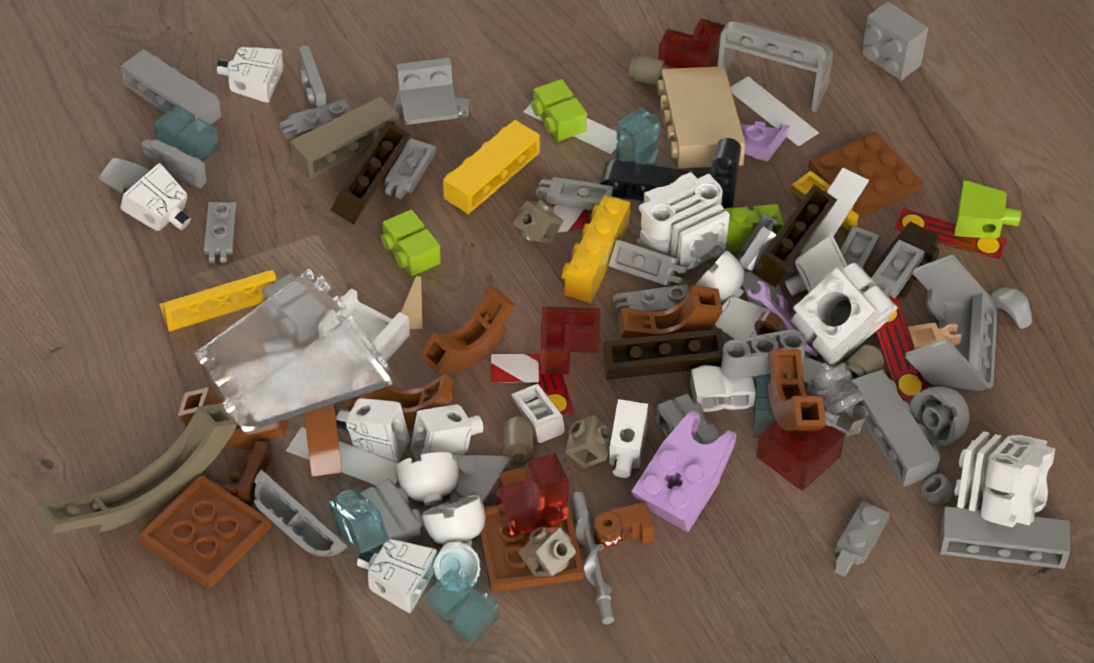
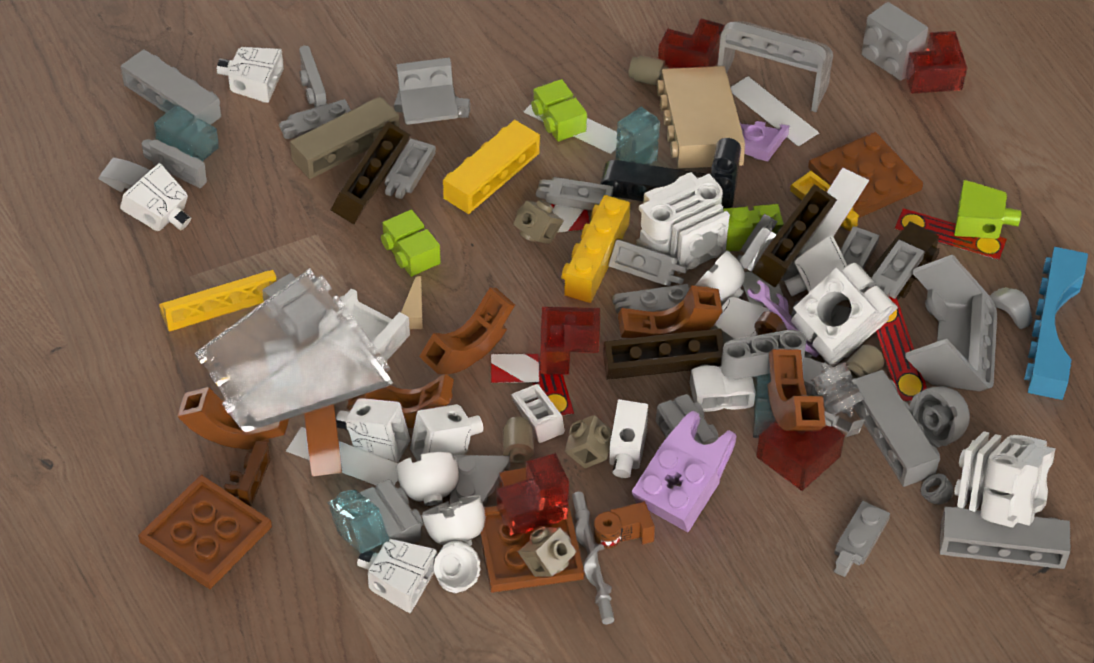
(153, 486): dark tan arch -> none
(220, 230): light grey hinge -> none
(295, 518): light grey brick -> none
(458, 601): clear light blue piece -> none
(929, 333): light nougat plate -> none
(939, 67): none -> clear red brick
(1051, 363): none -> dark azure arch

